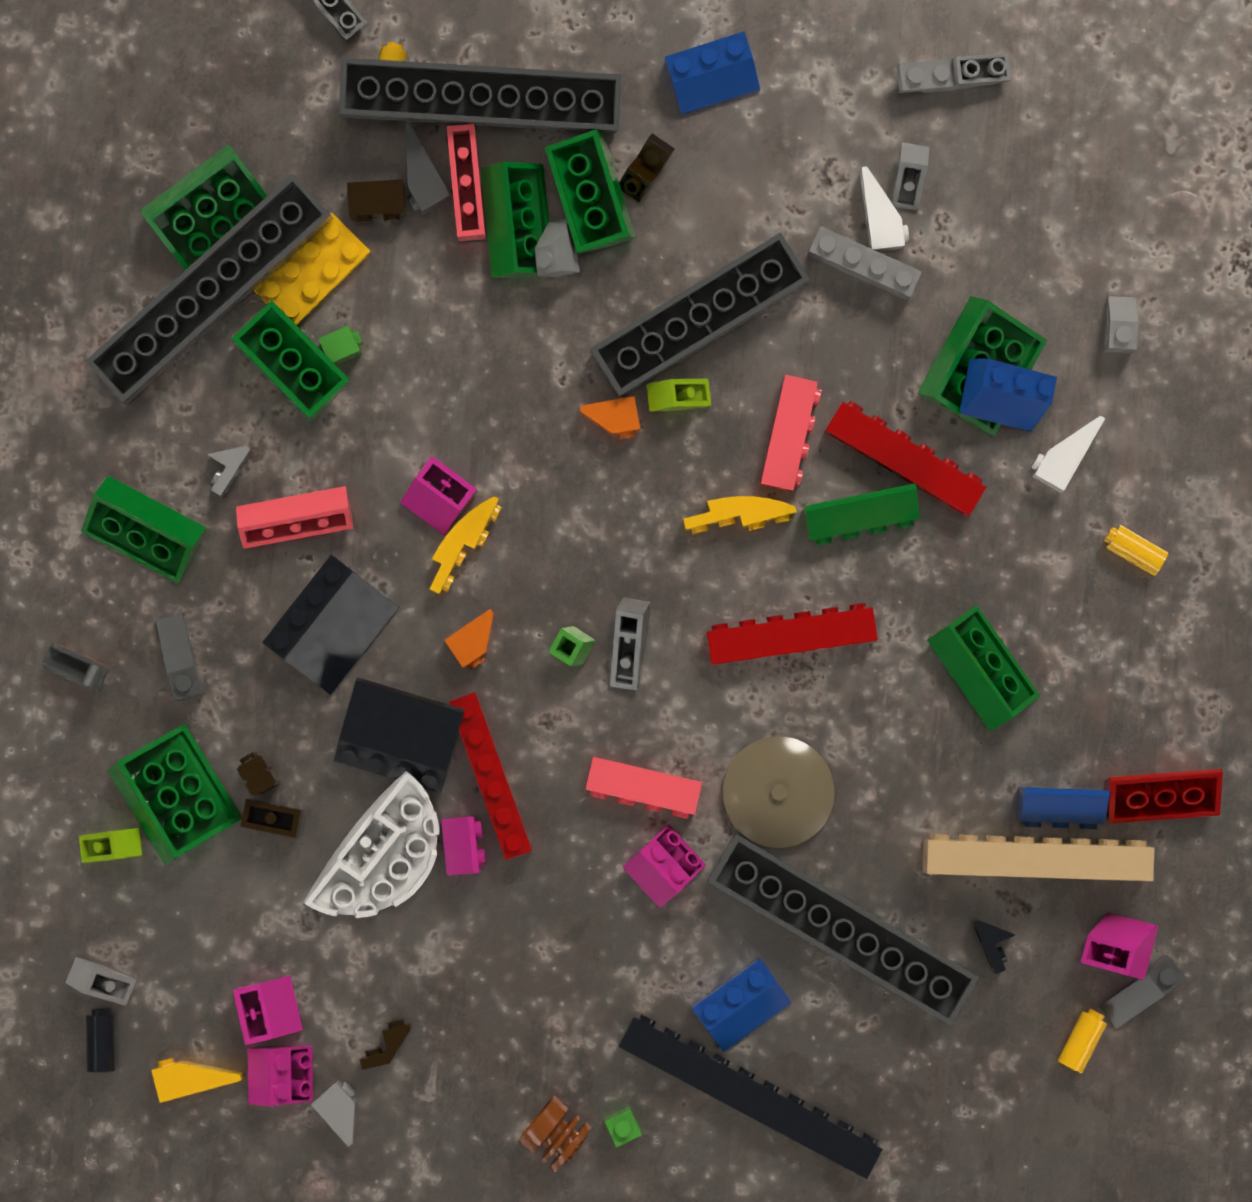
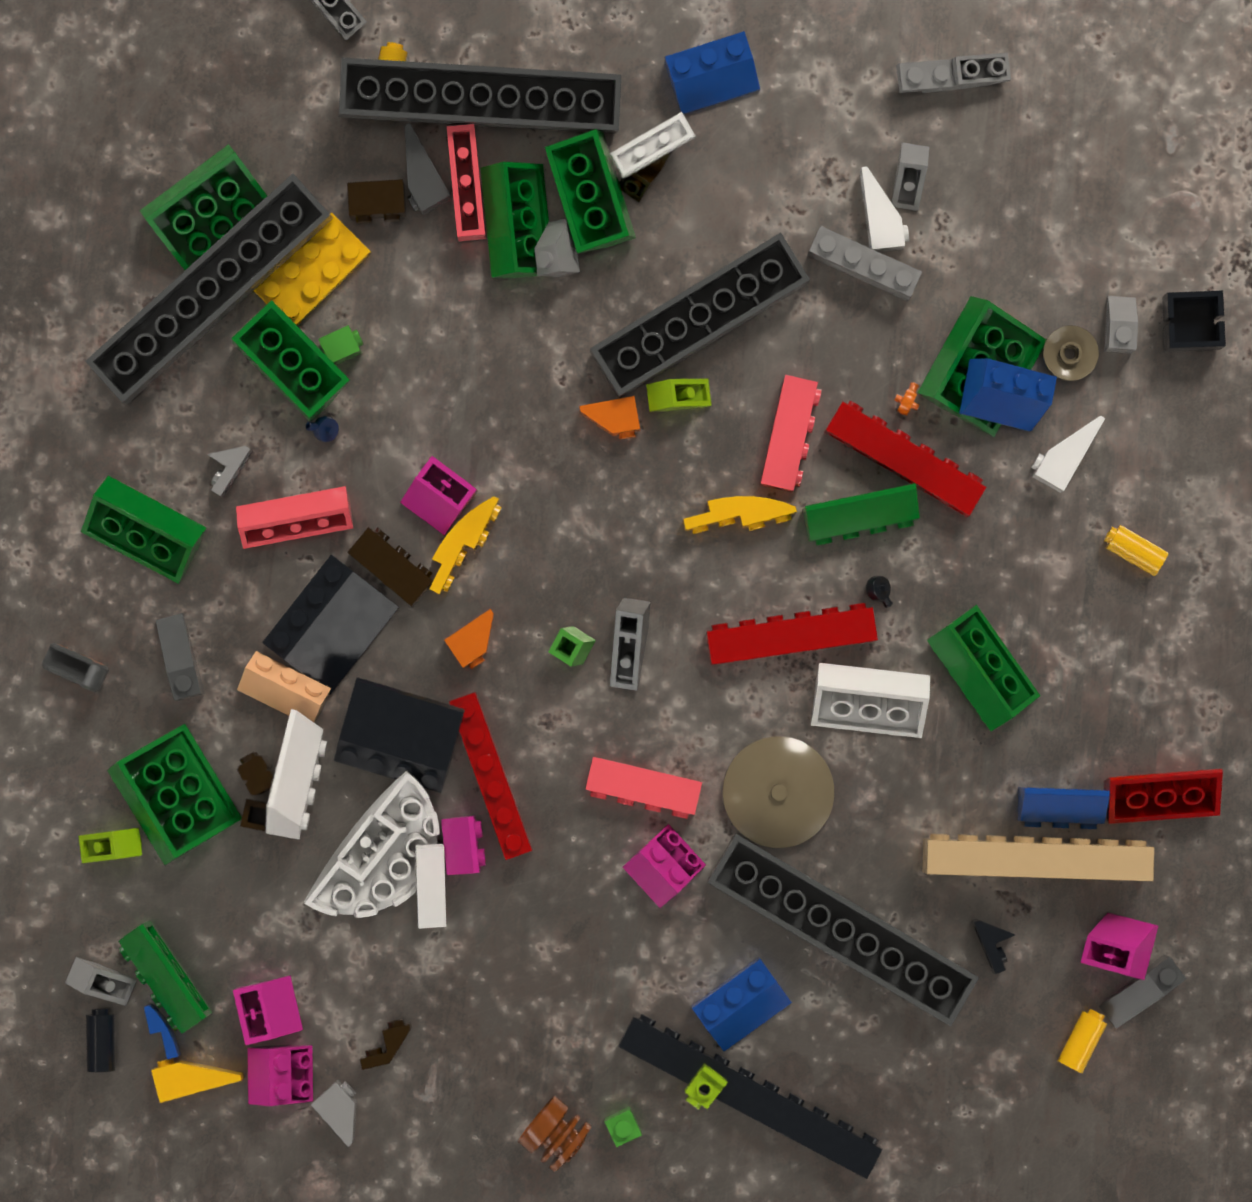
(158, 1023): none -> blue slope
(164, 976): none -> green slope
(282, 687): none -> light nougat brick
(295, 776): none -> white slope
(324, 428): none -> dark blue piece
(391, 565): none -> dark brown brick
(430, 886): none -> white tile
(652, 145): none -> white tile
(704, 1076): none -> lime brick
(870, 700): none -> white slope
(879, 589): none -> black piece
(907, 401): none -> orange piece
(1081, 343): none -> dark tan dish
(1192, 321): none -> black piece

